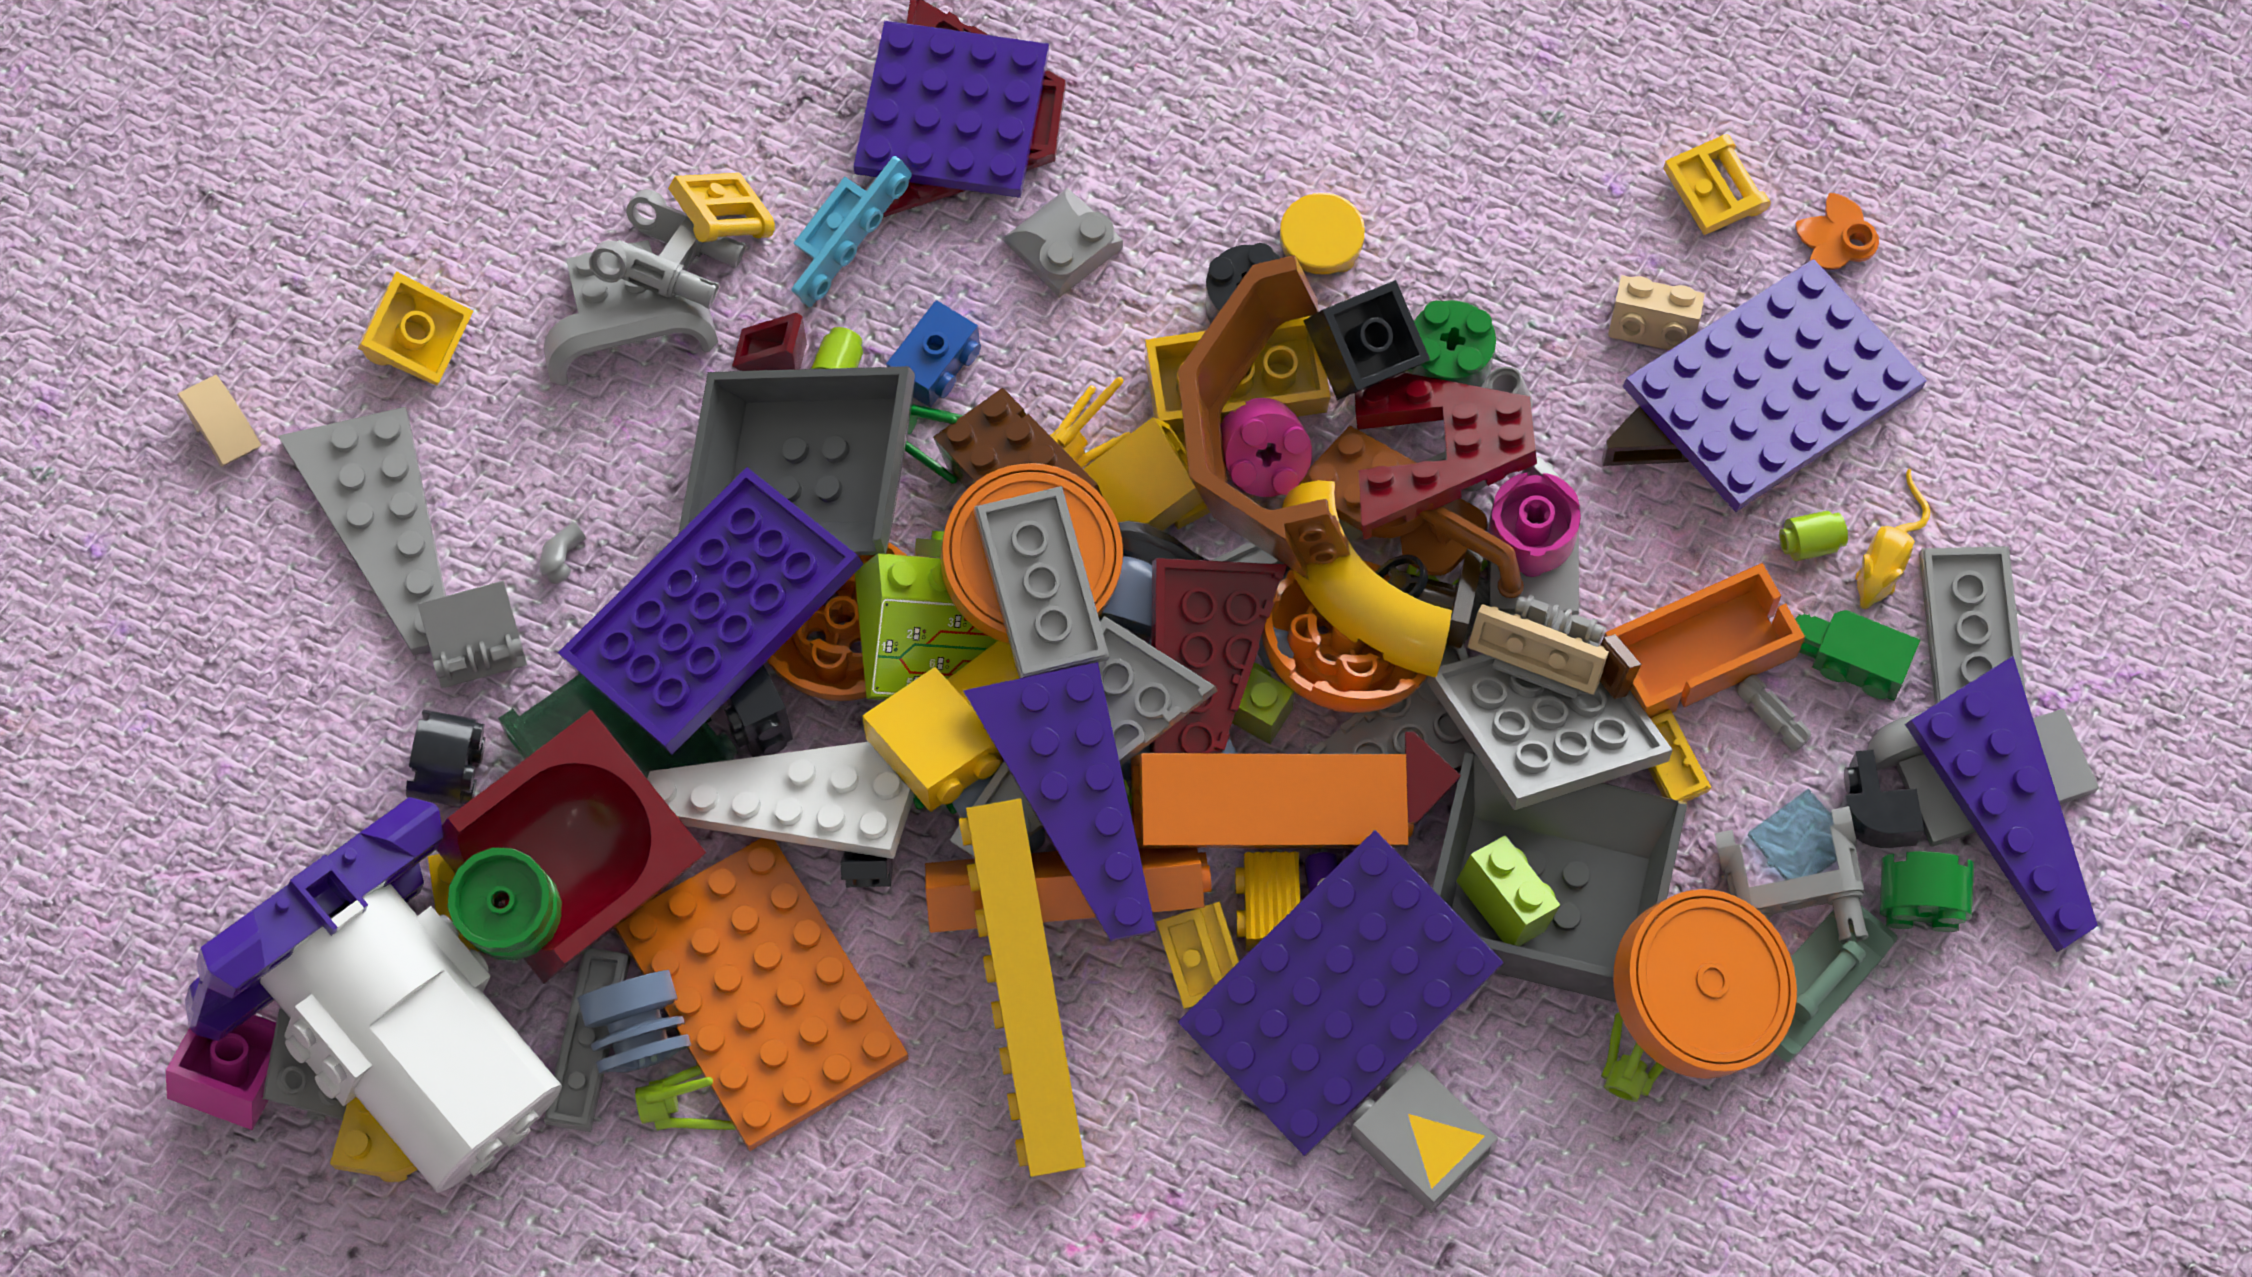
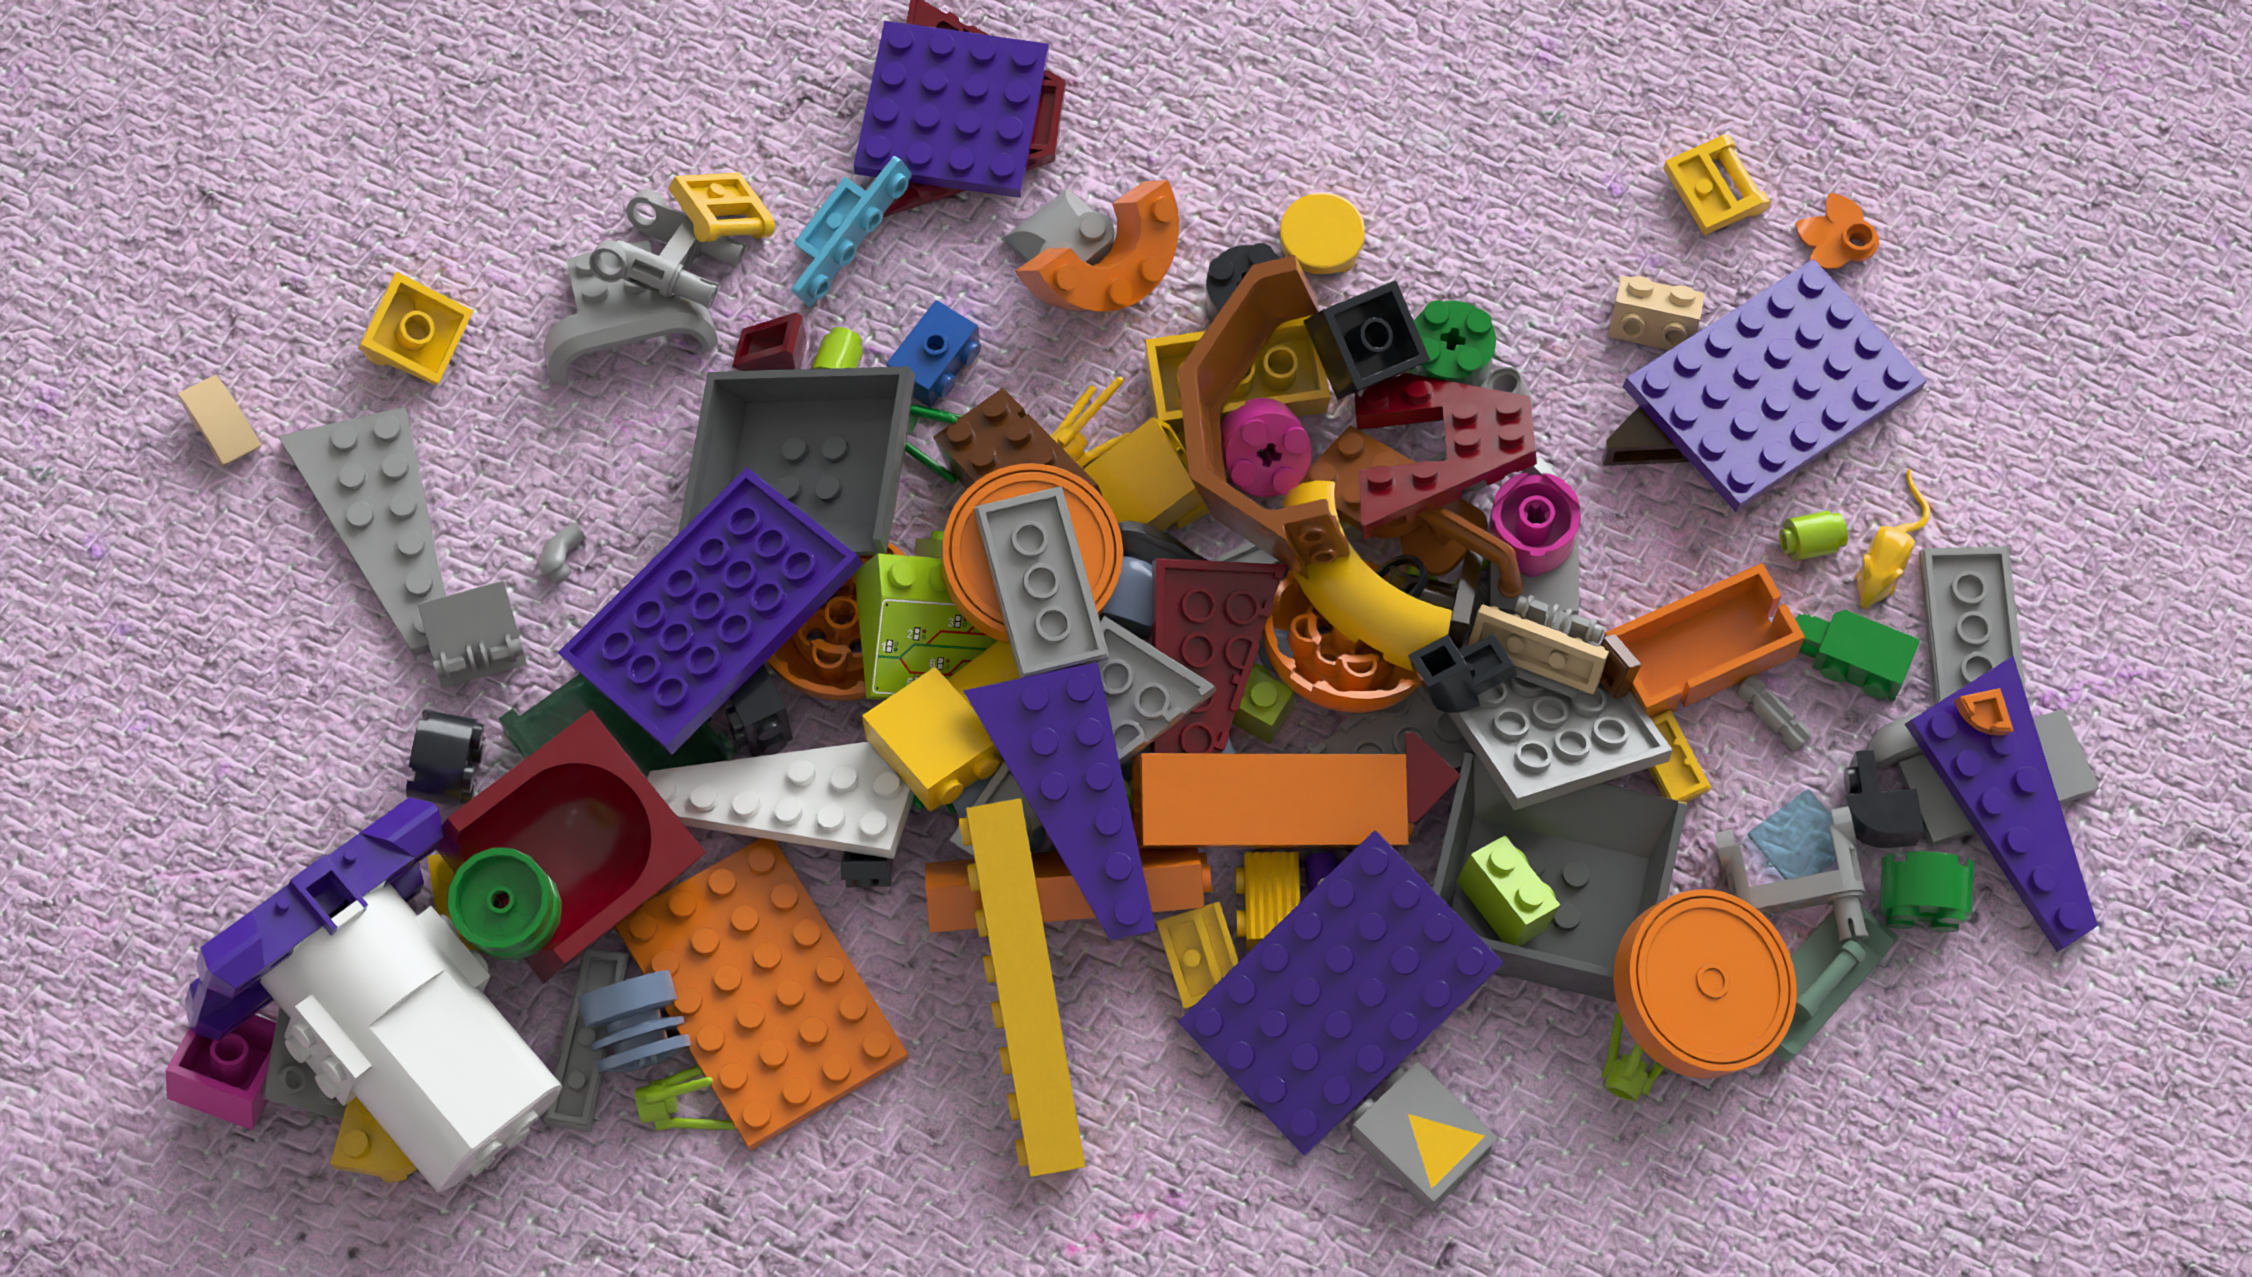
(1129, 272): none -> orange brick
(1458, 677): none -> black brick
(1986, 712): none -> orange tile

